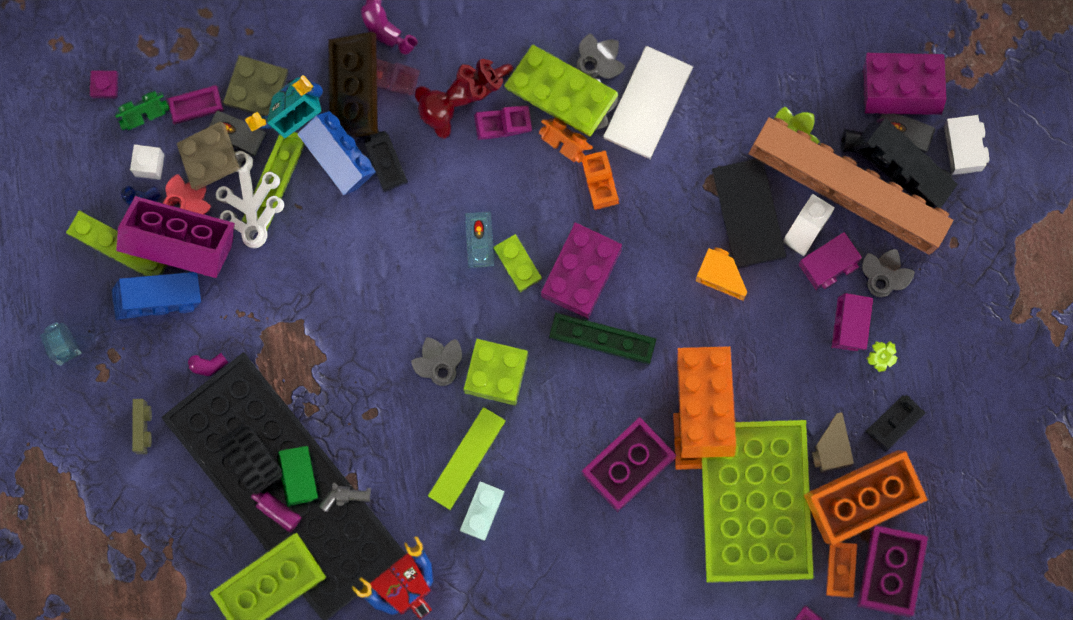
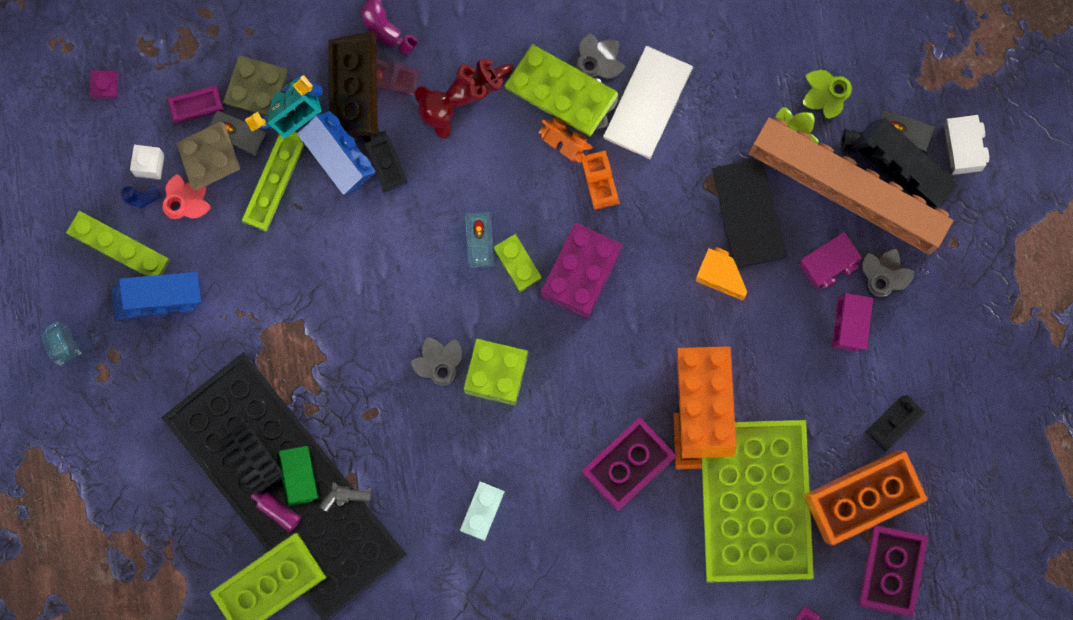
(132, 112): green hinge -> none
(141, 438): olive plate -> none
(175, 237): magenta brick -> none
(206, 367): magenta arm -> none
(251, 203): white plant -> none
(402, 585): torso -> none
(466, 458): lime tile -> none
(503, 123): magenta slope -> none
(602, 338): dark green tile -> none
(808, 225): white slope -> none
(823, 94): none -> lime plate
(833, 448): dark tan slope -> none
(841, 570): orange plate -> none
(883, 357): lime plant -> none
(904, 83): magenta brick -> none

